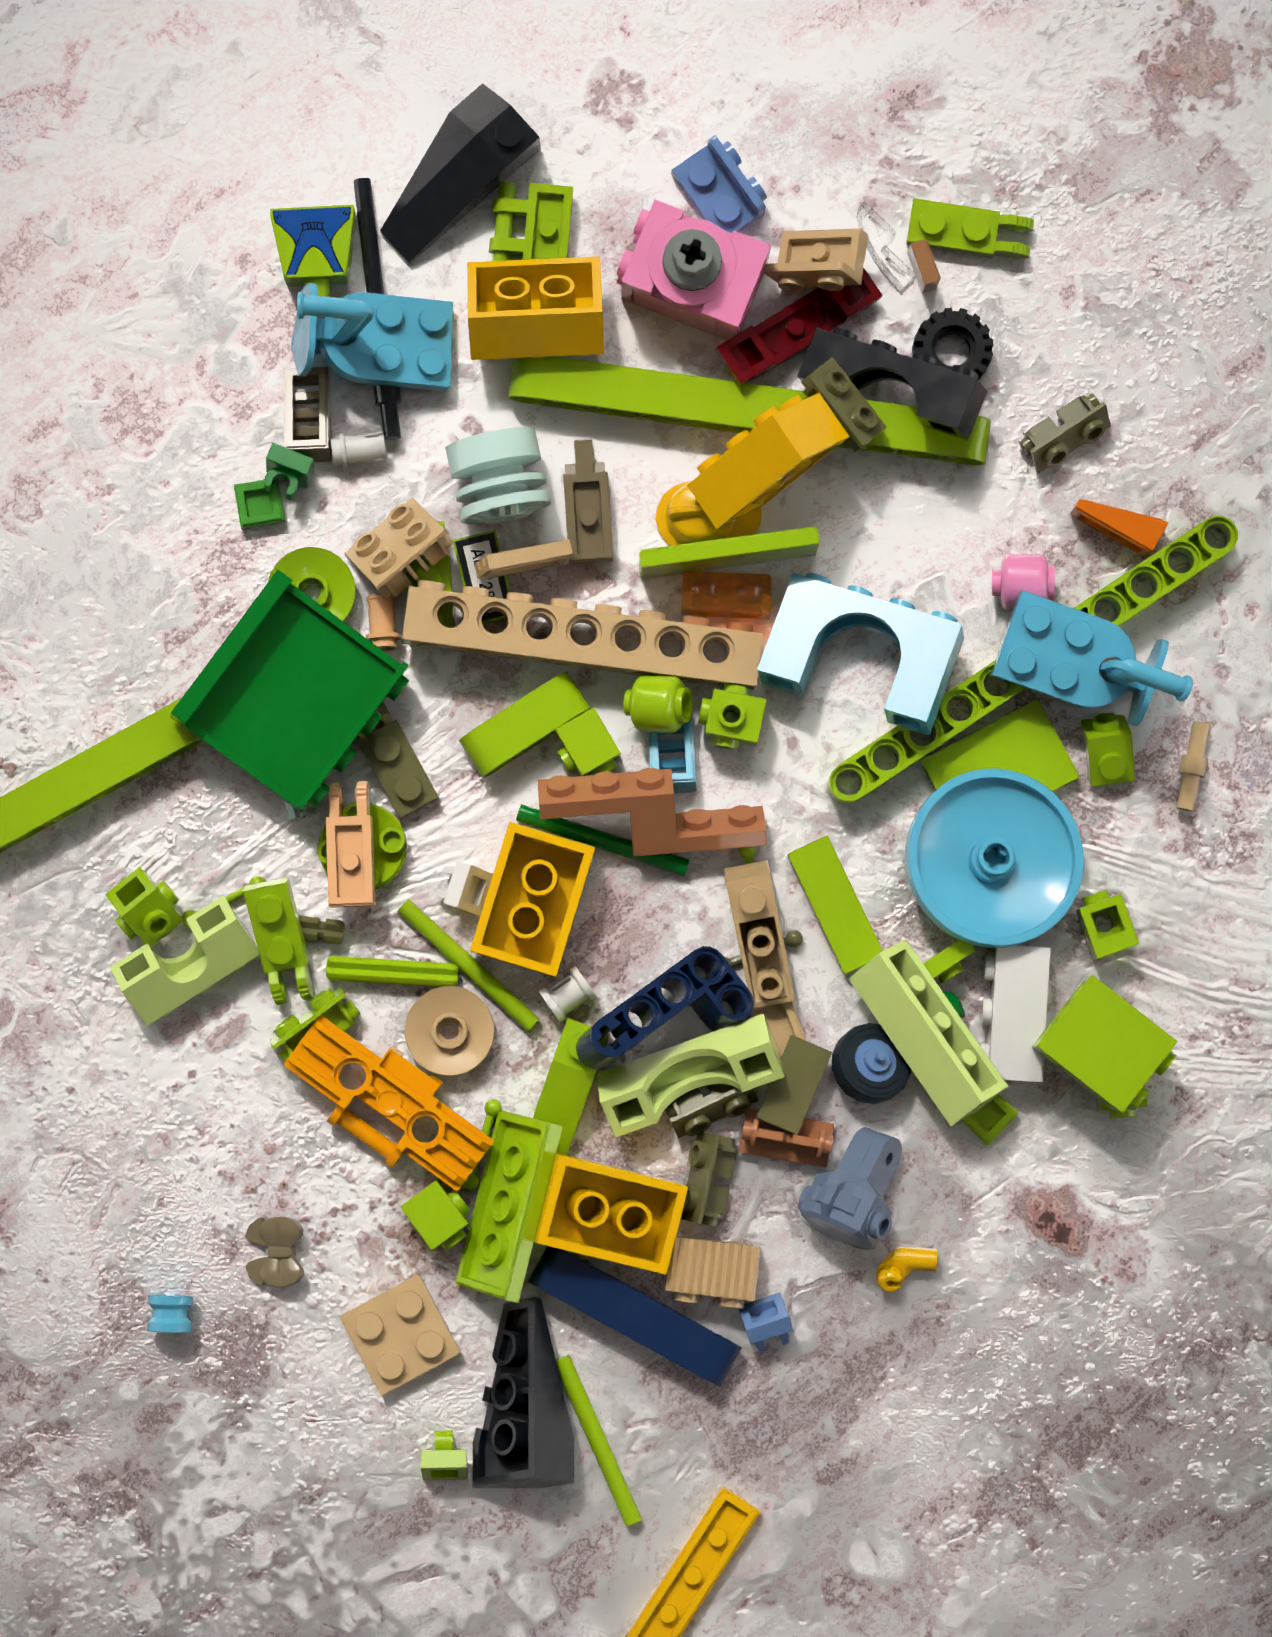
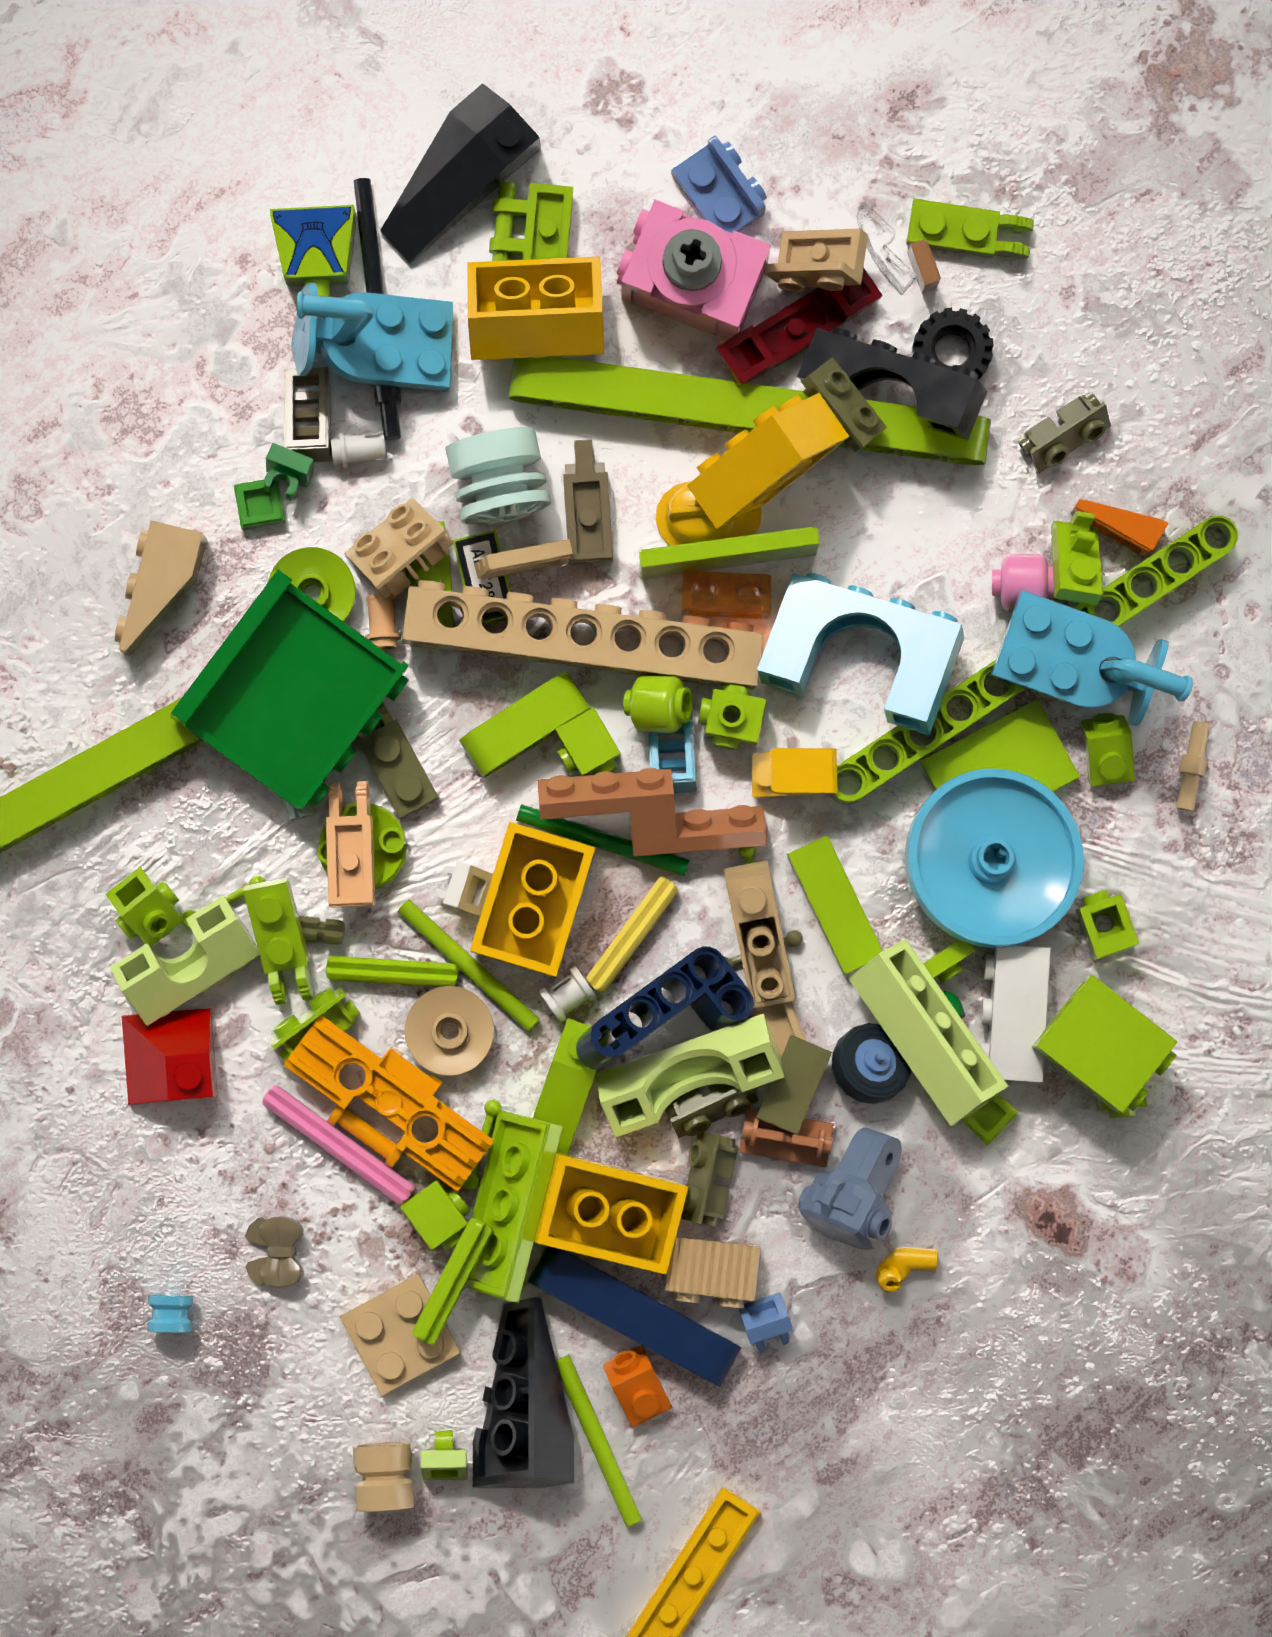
(165, 575): none -> tan slope
(170, 1057): none -> red slope
(338, 1145): none -> bright pink axle
(383, 1476): none -> tan wheel
(452, 1281): none -> lime axle
(632, 934): none -> light yellow axle
(636, 1385): none -> orange bracket
(794, 772): none -> yellow slope
(1076, 559): none -> lime plate

